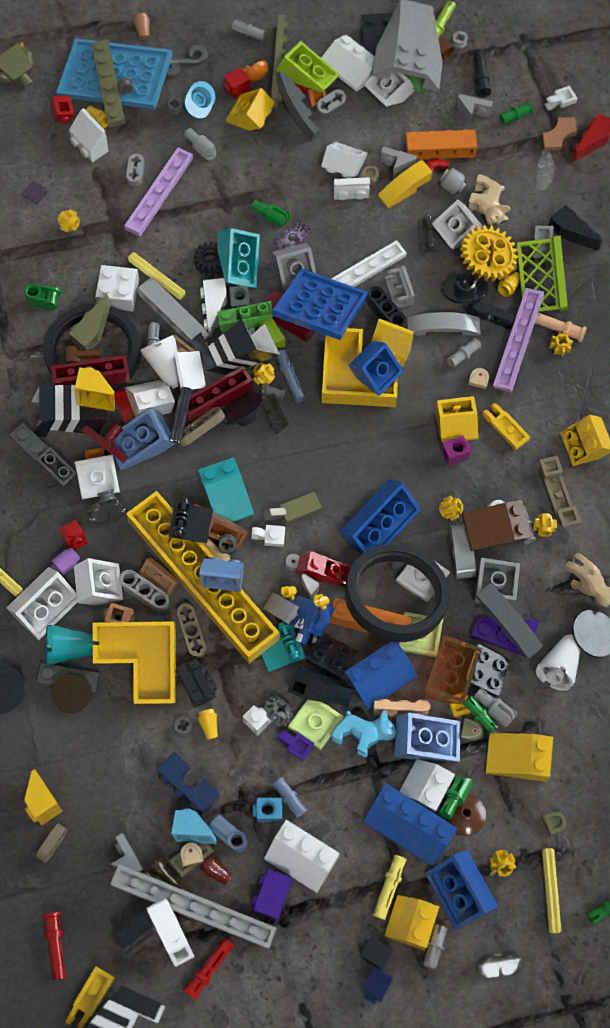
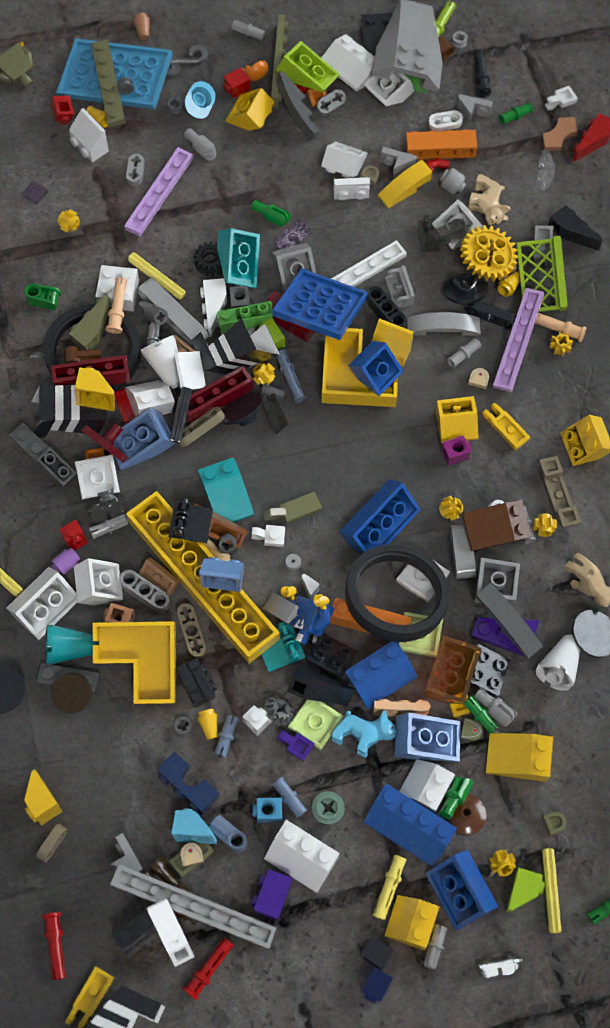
(108, 526): none -> light grey axle
(116, 313): none -> light nougat pin
(153, 313): none -> dark grey hinge
(214, 869): clear red cone -> none
(226, 736): none -> sand blue pin
(323, 569): red slope -> none
(326, 798): none -> sand green gear
(444, 120): none -> white plate
(458, 230): none -> clear smoke hinge
(524, 889): none -> lime slope

